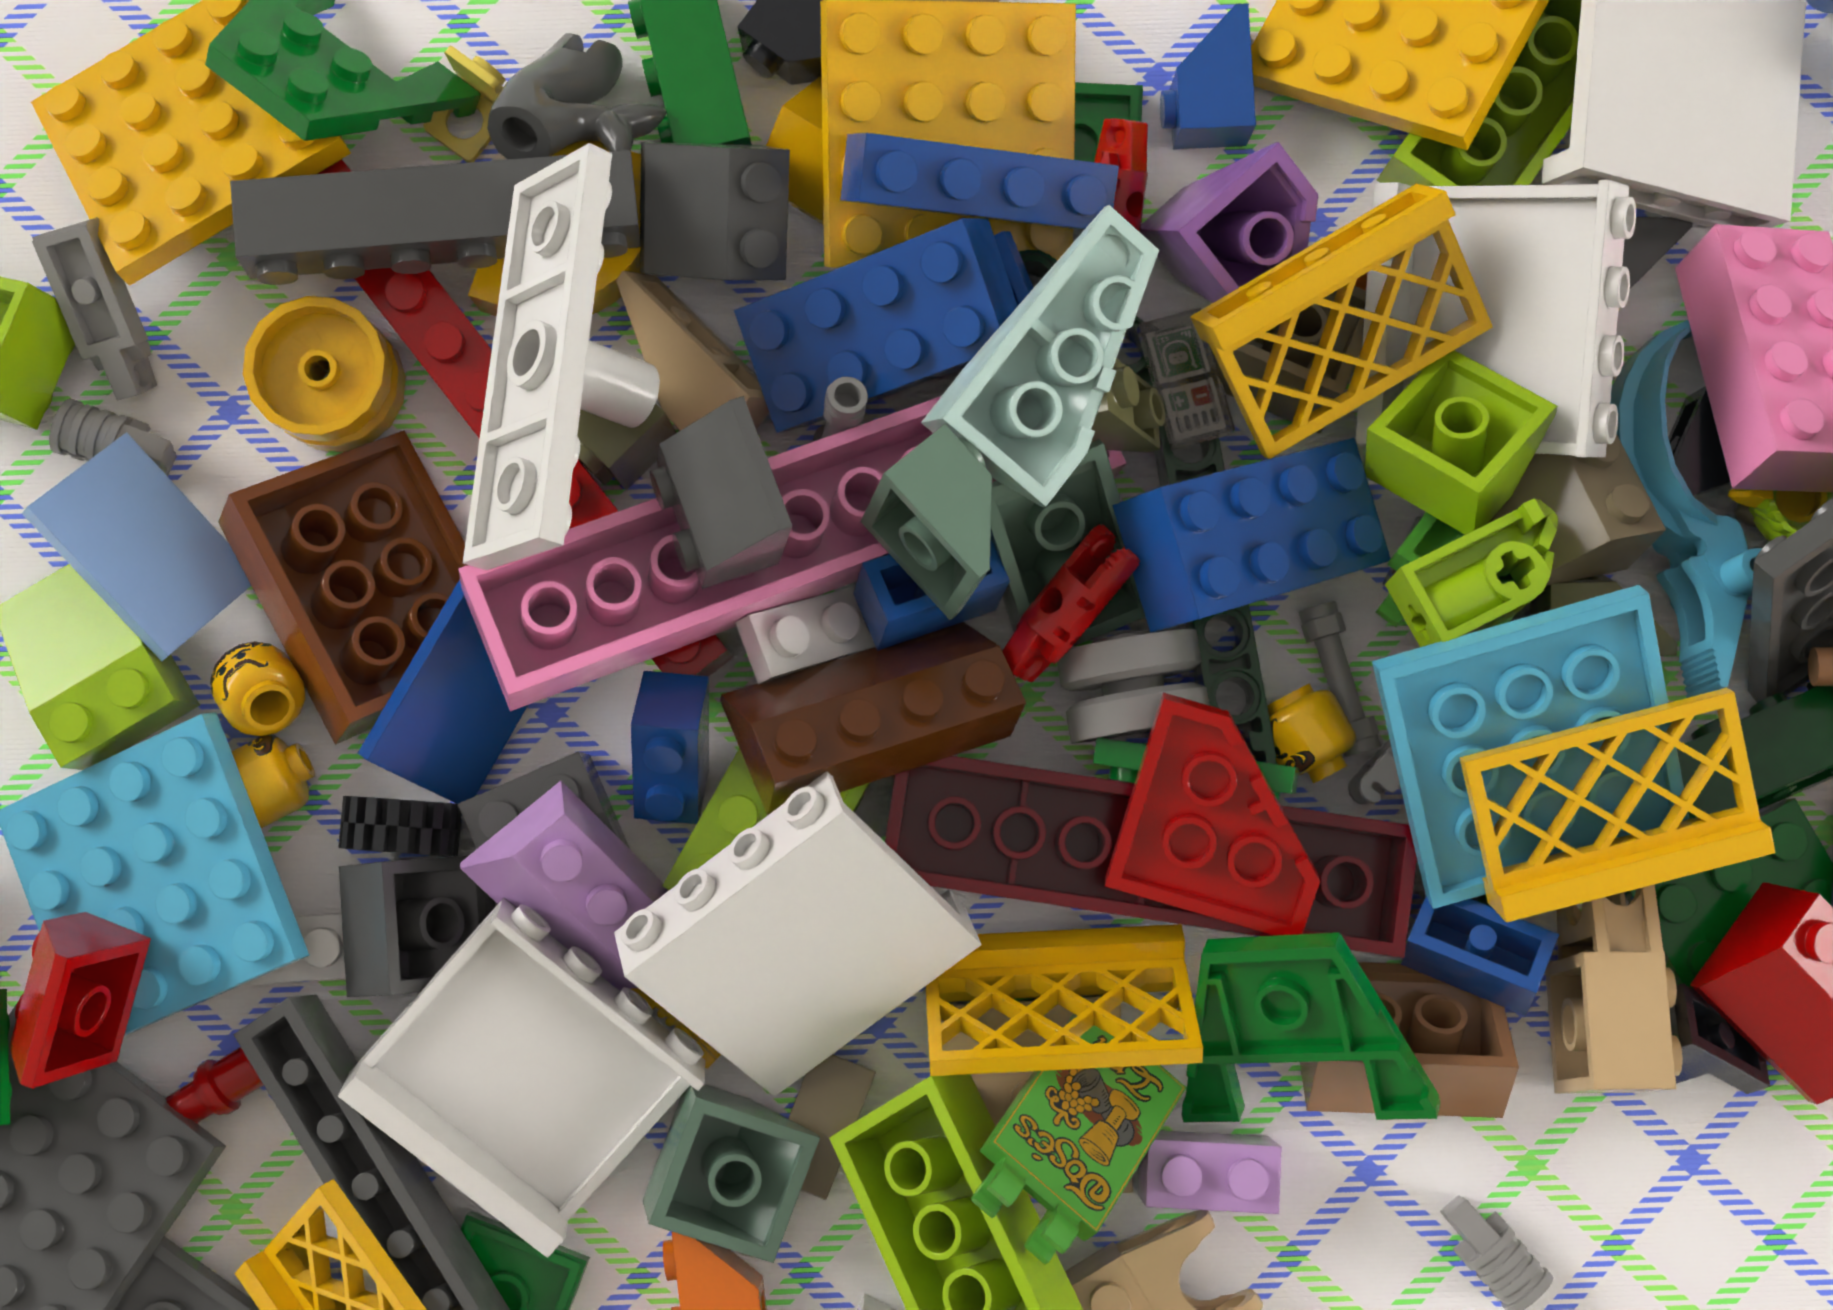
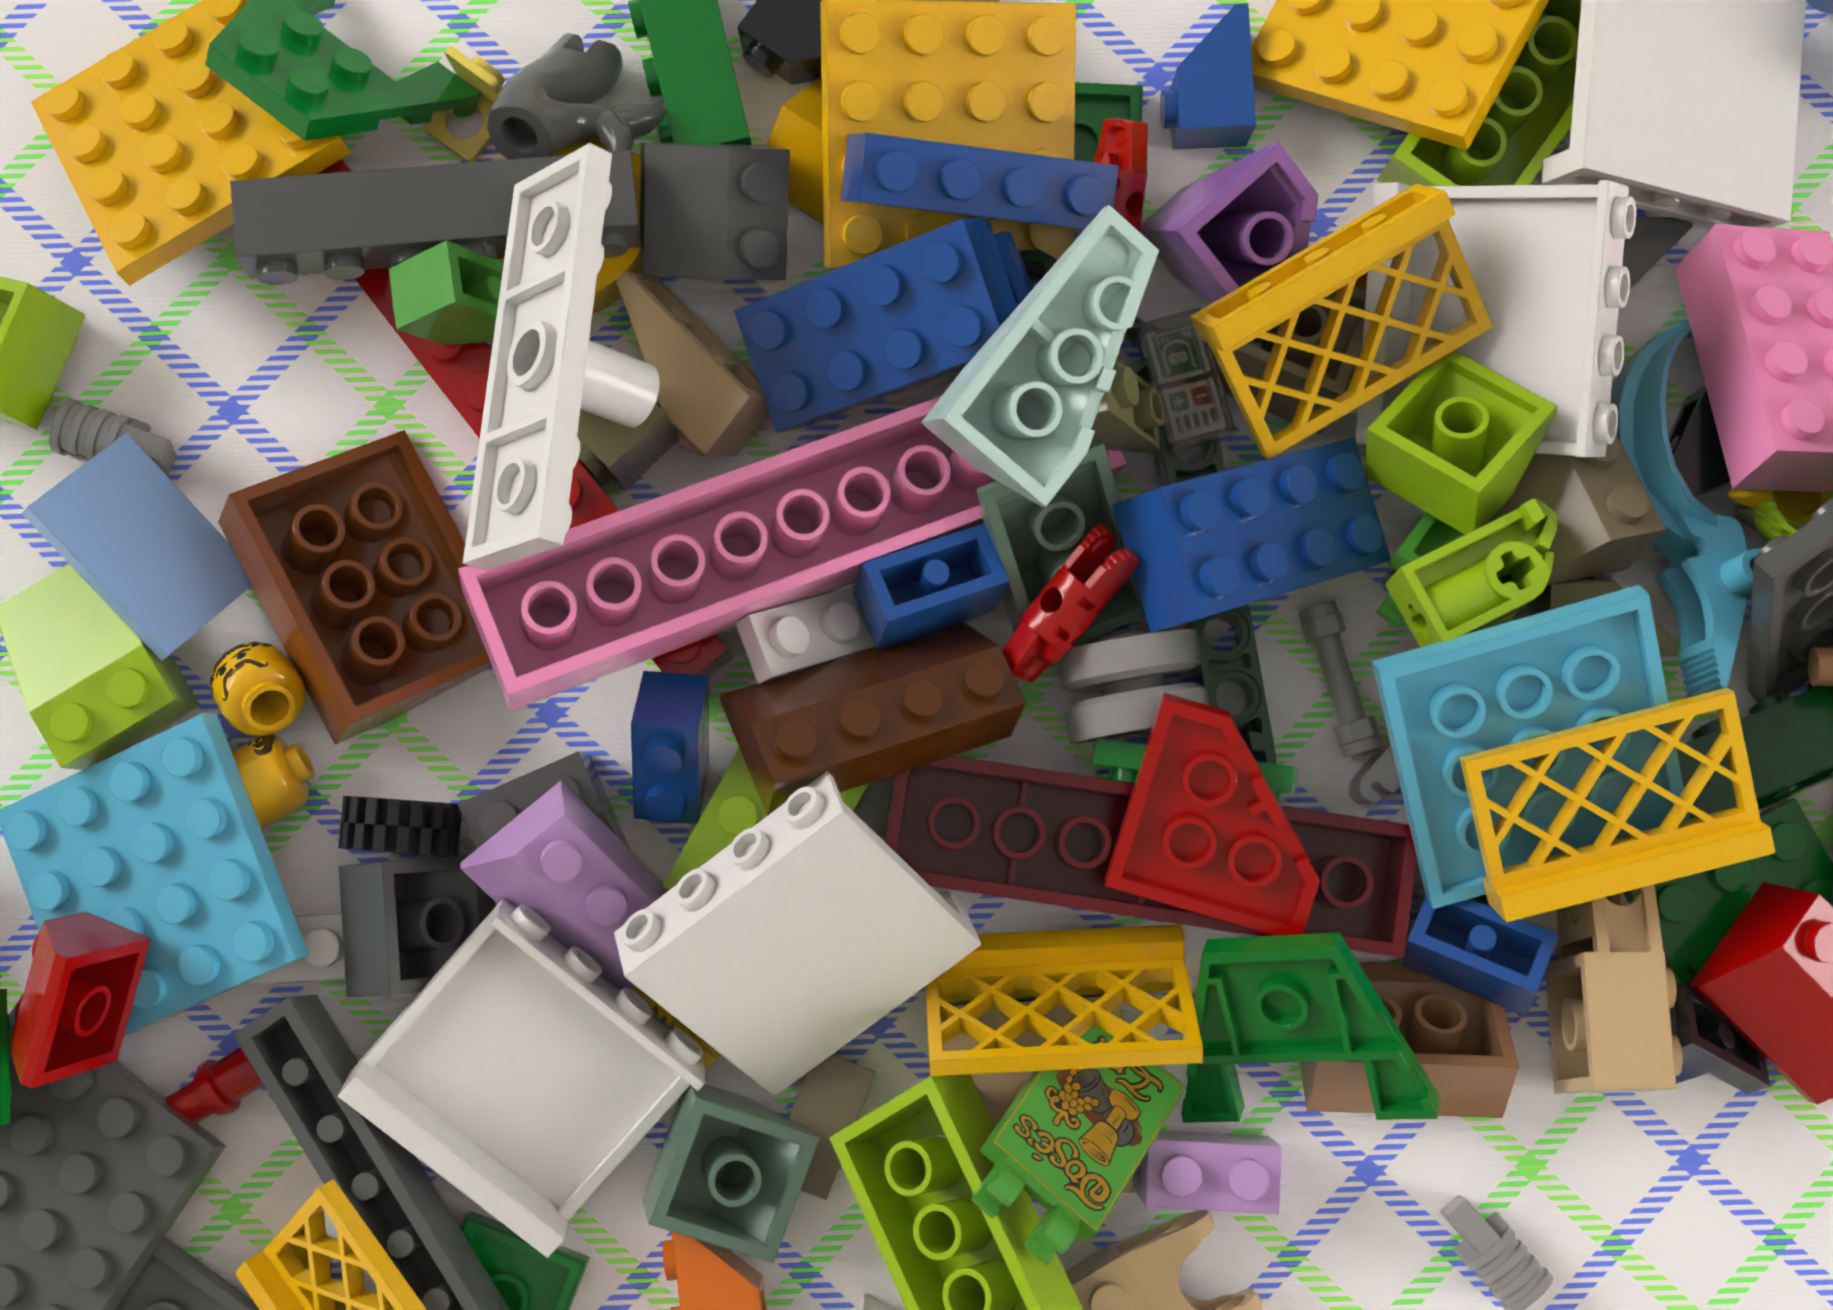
(97, 306): light grey hinge -> none
(300, 346): yellow wheel -> none
(446, 711): blue tile -> none
(447, 294): none -> bright green slope
(722, 496): dark grey slope -> none
(843, 406): light grey bar -> none
(937, 518): sand green slope -> none
(1310, 732): yellow head -> none

